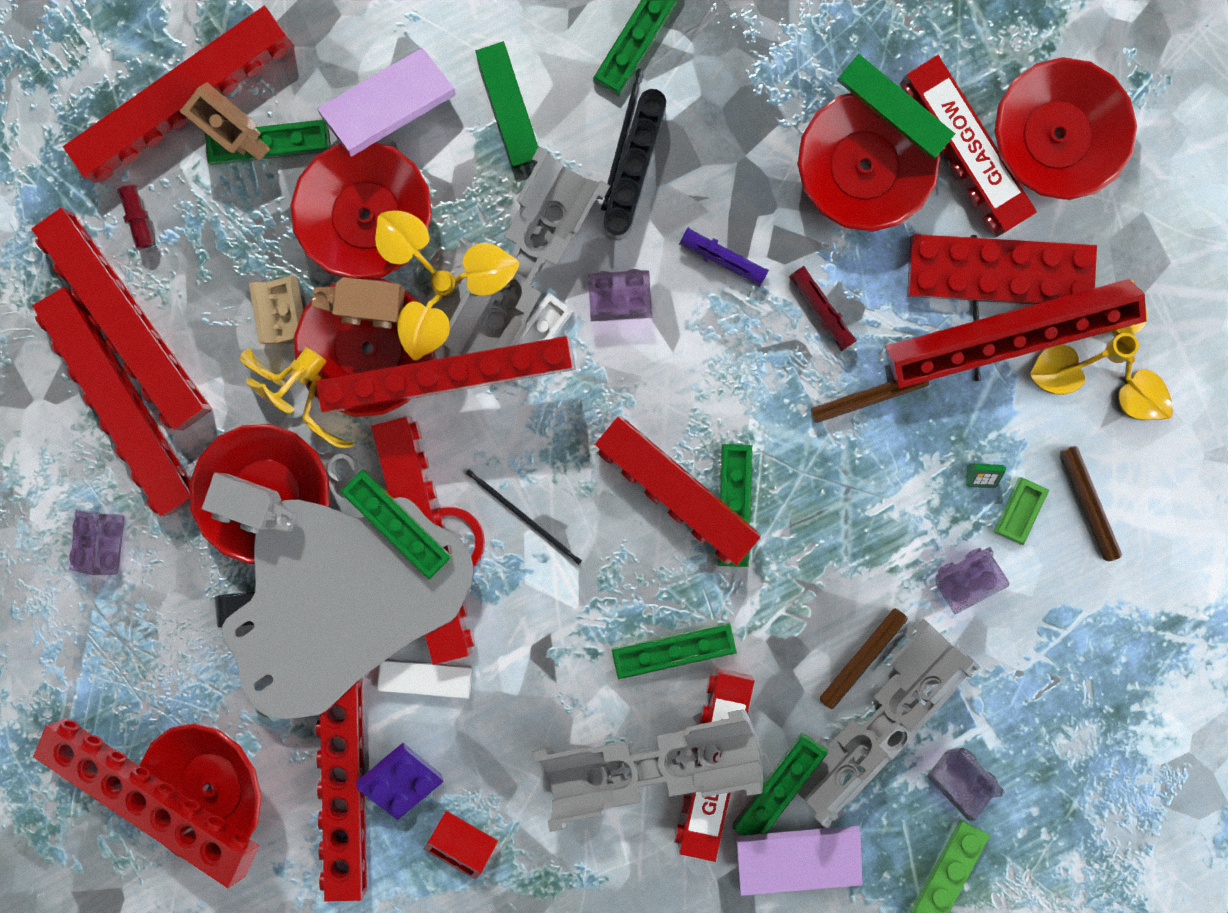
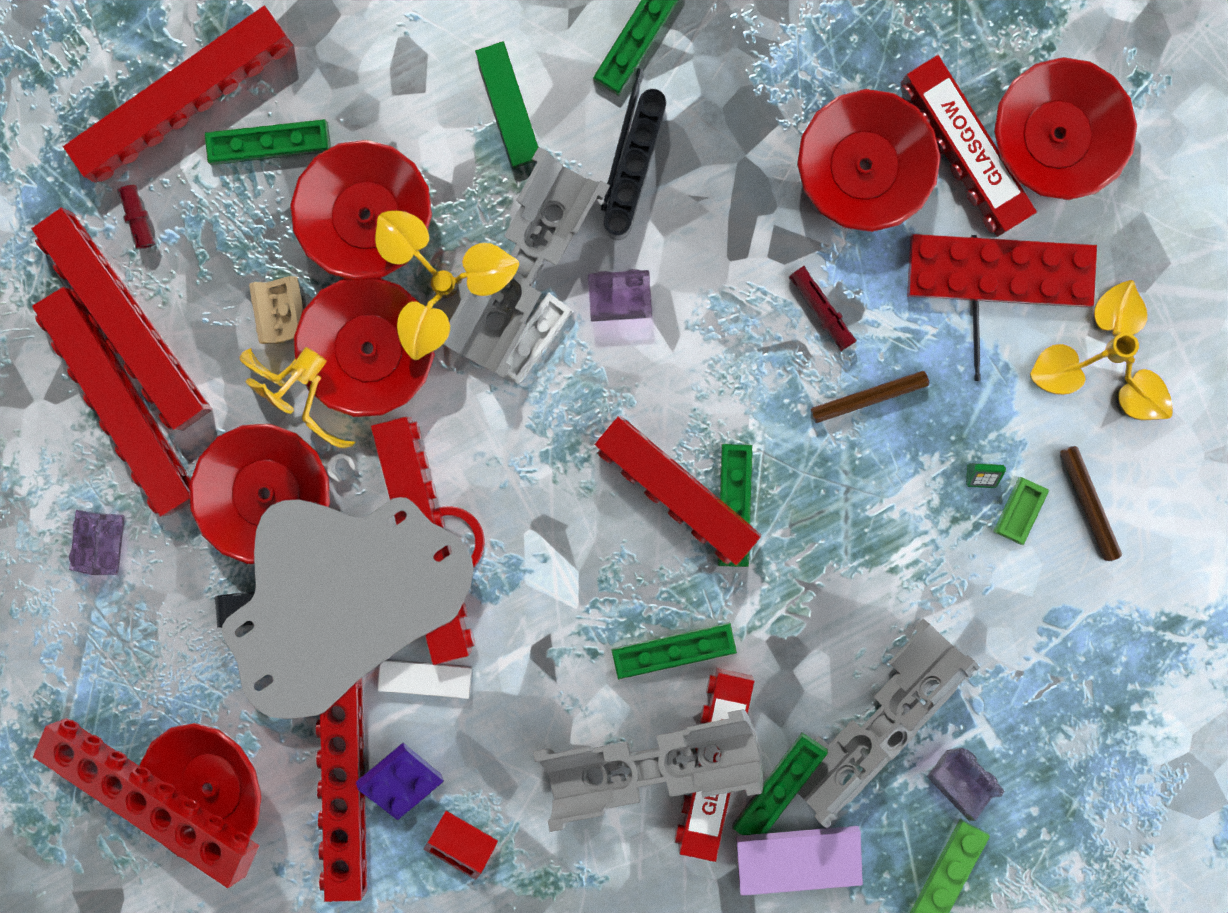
(224, 122): medium nougat hinge -> none
(248, 504): light grey hinge -> none
(362, 300): medium nougat hinge -> none
(386, 101): lavender tile -> none
(396, 524): green tile -> none
(446, 375): red brick -> none
(524, 517): black piece -> none
(724, 257): dark purple pin -> none
(863, 658): reddish brown axle -> none
(895, 107): green tile -> none
(971, 580): clear purple bracket -> none
(1016, 333): red brick -> none

